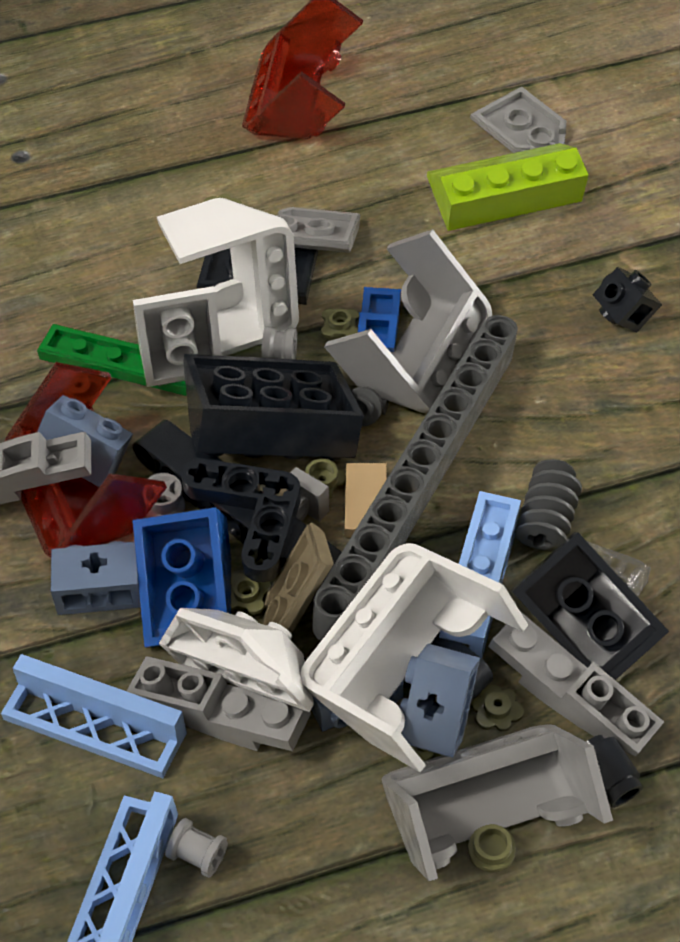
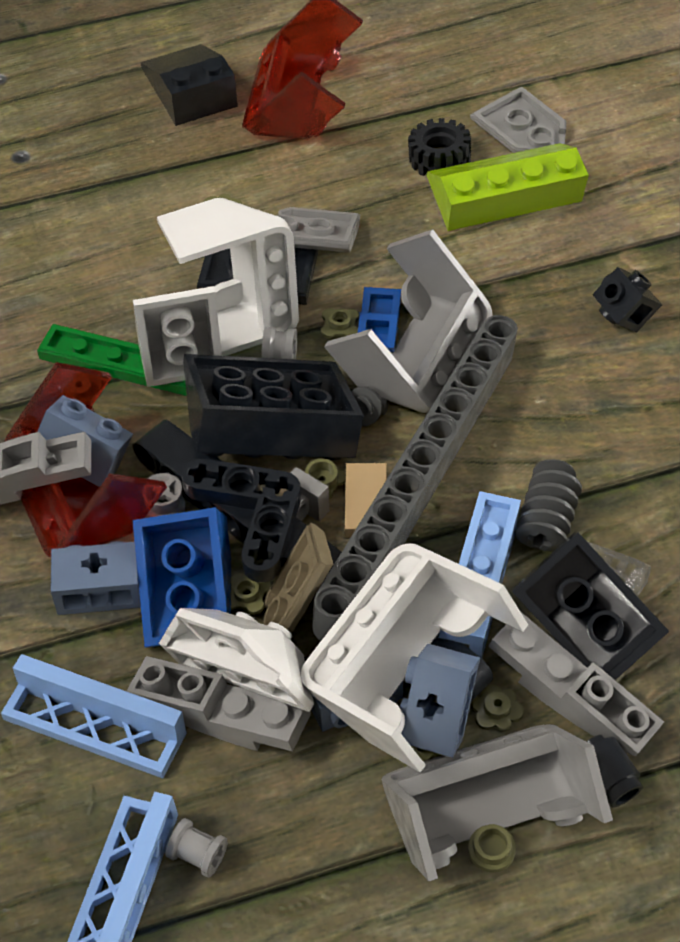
(192, 83): none -> black slope
(448, 135): none -> black tyre

